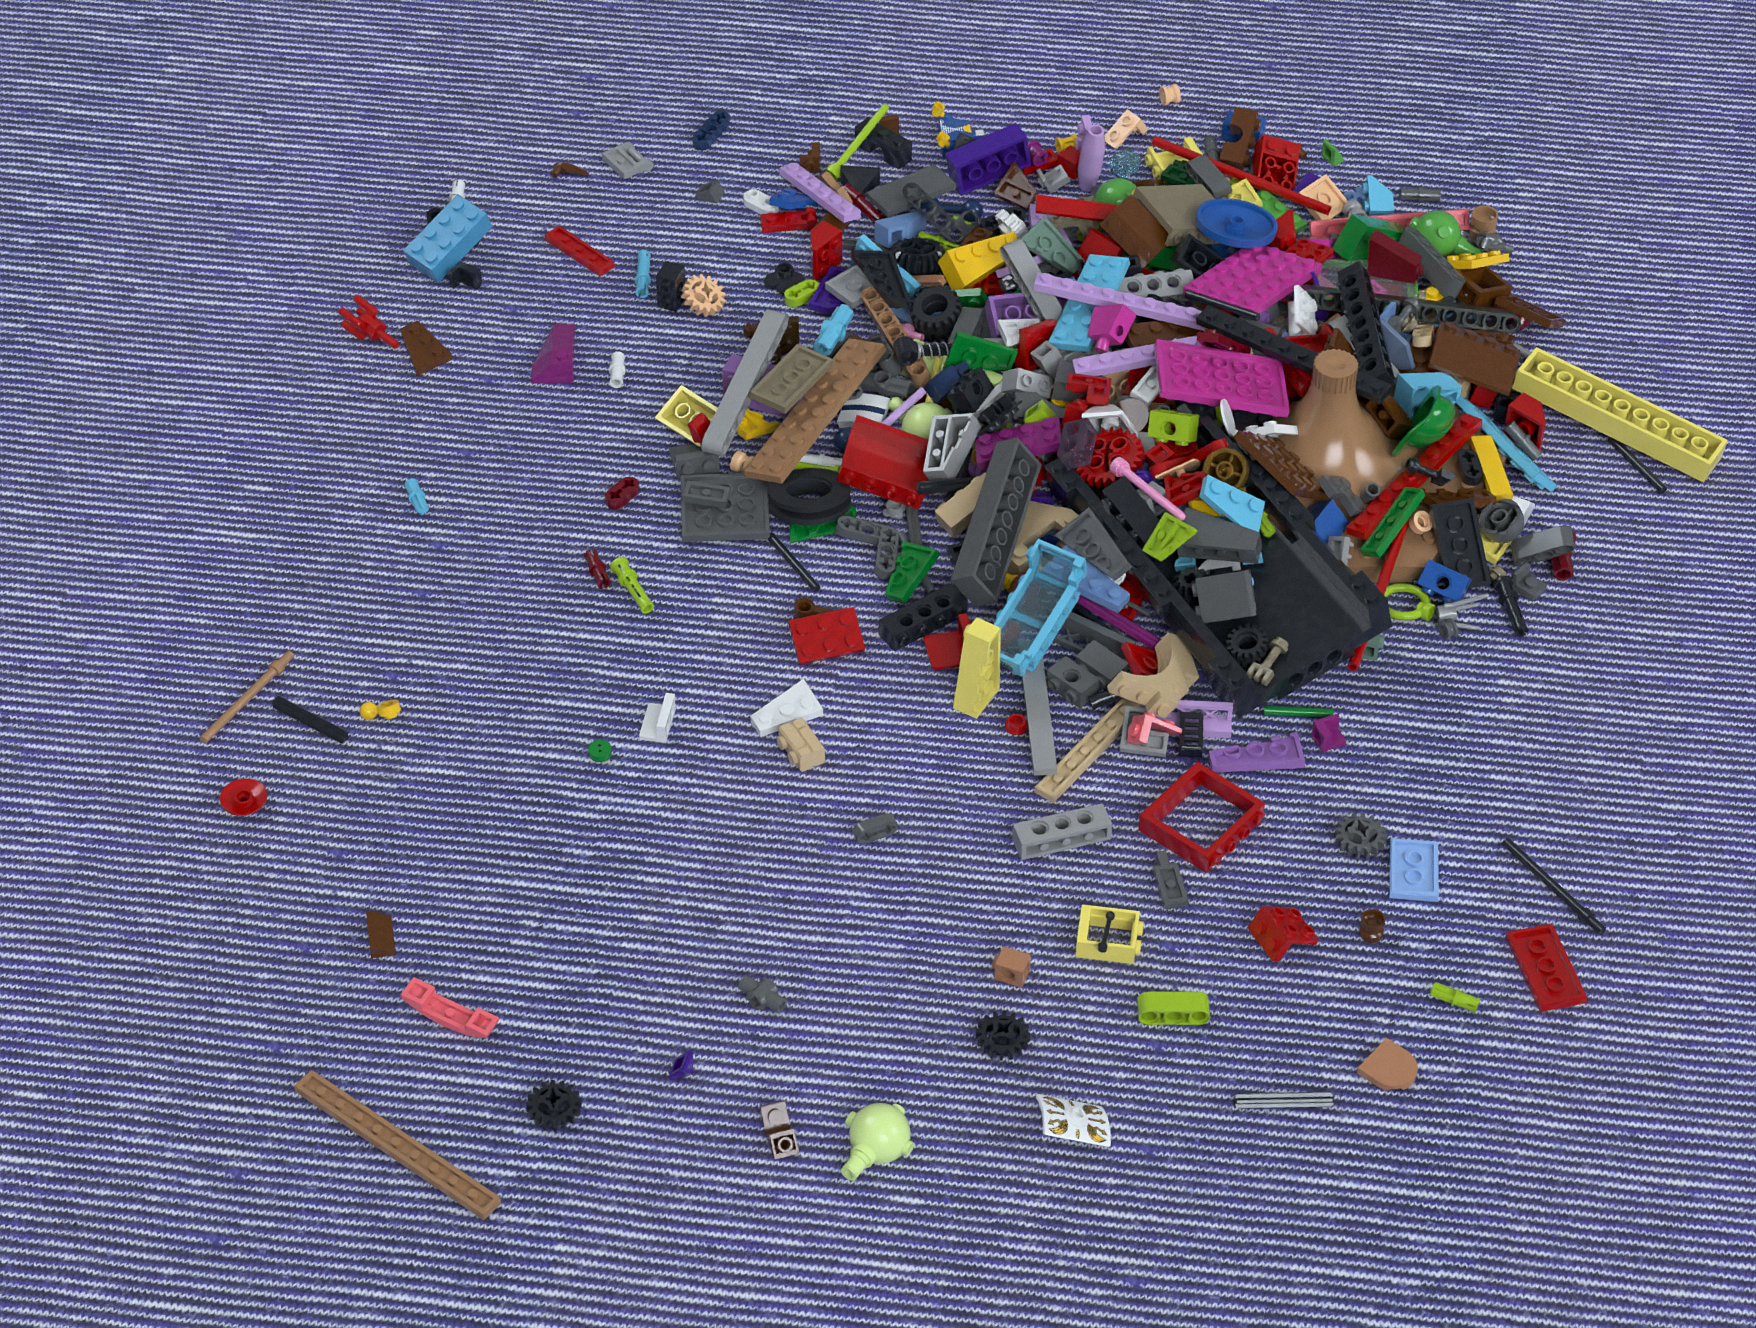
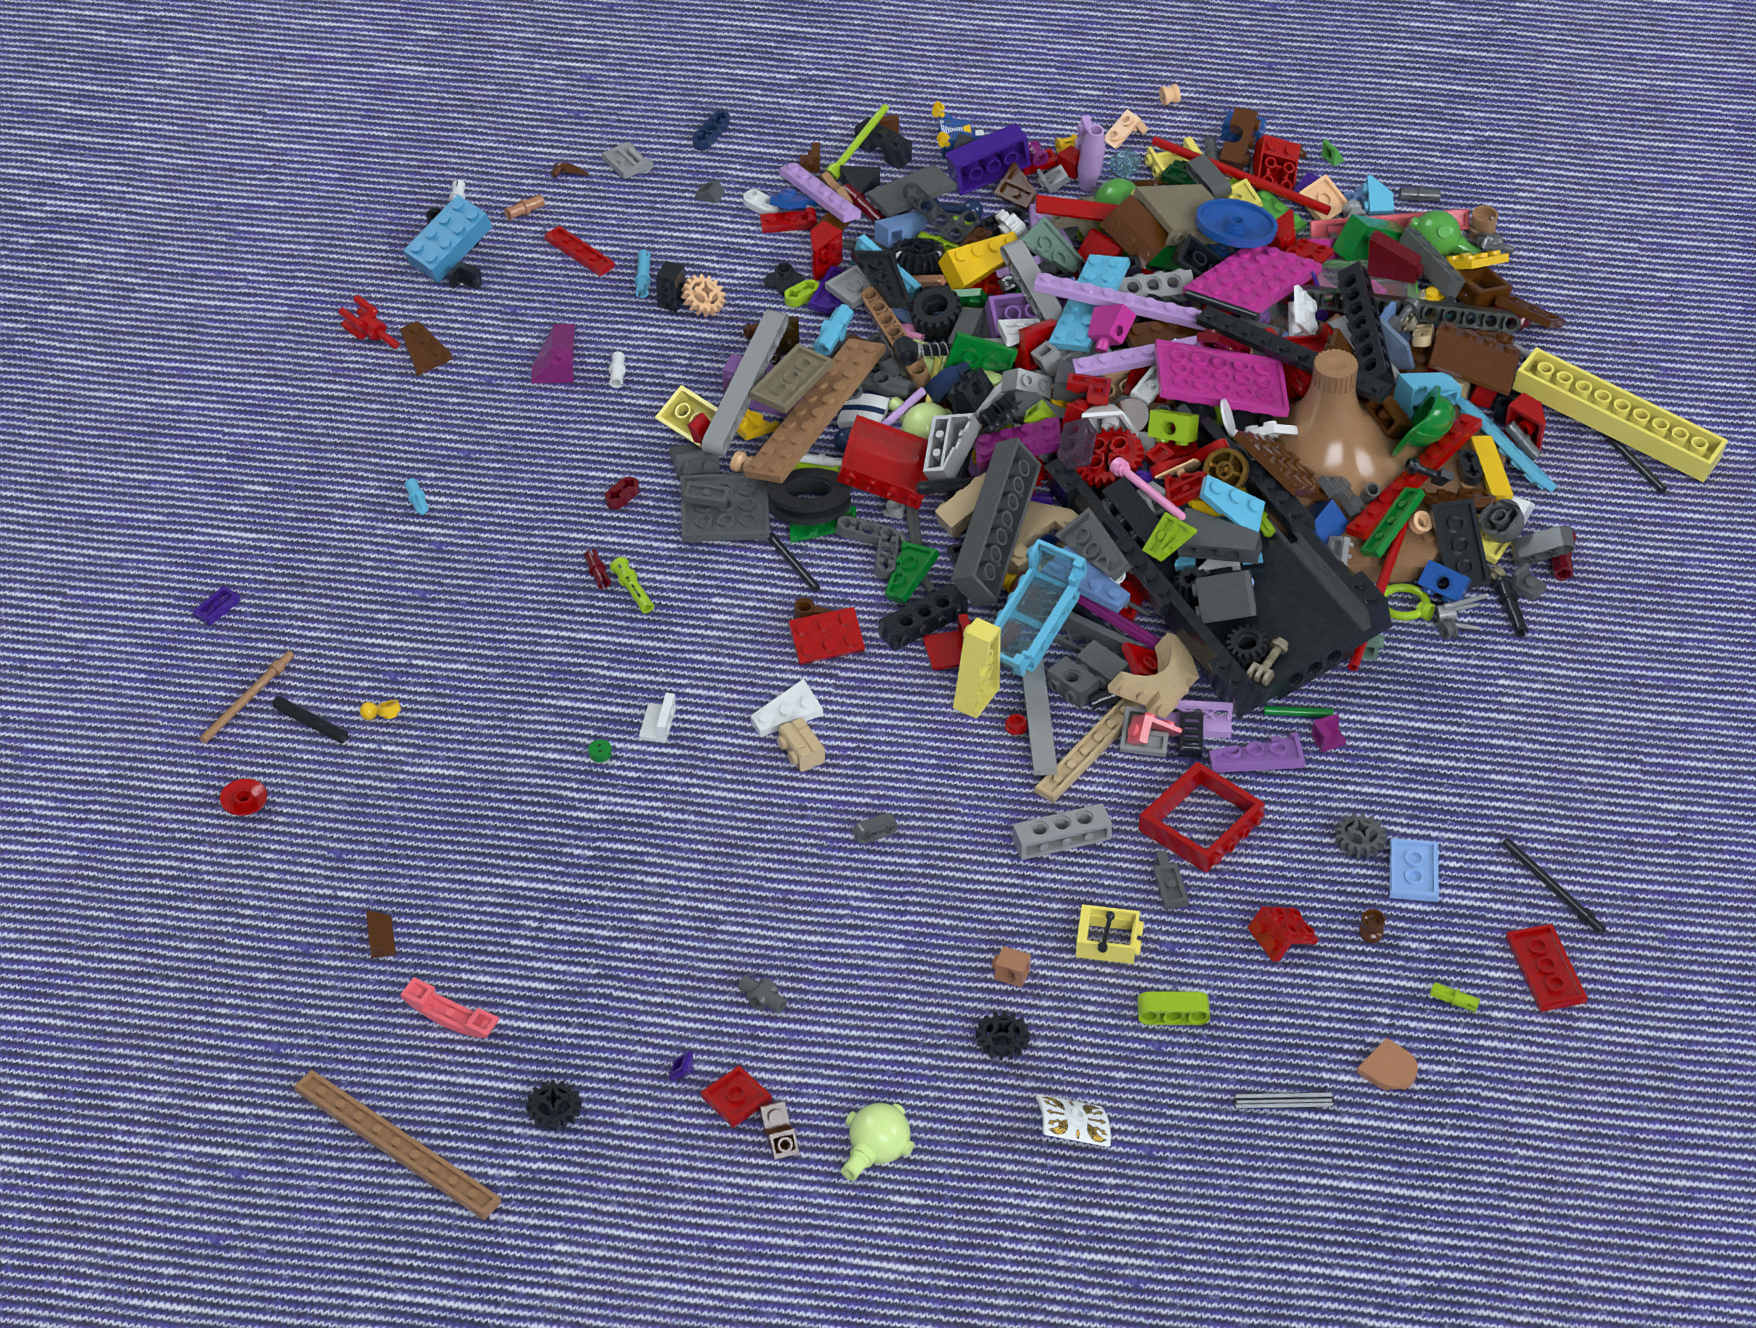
(219, 607): none -> dark purple tile
(524, 207): none -> nougat pin
(736, 1096): none -> red plate

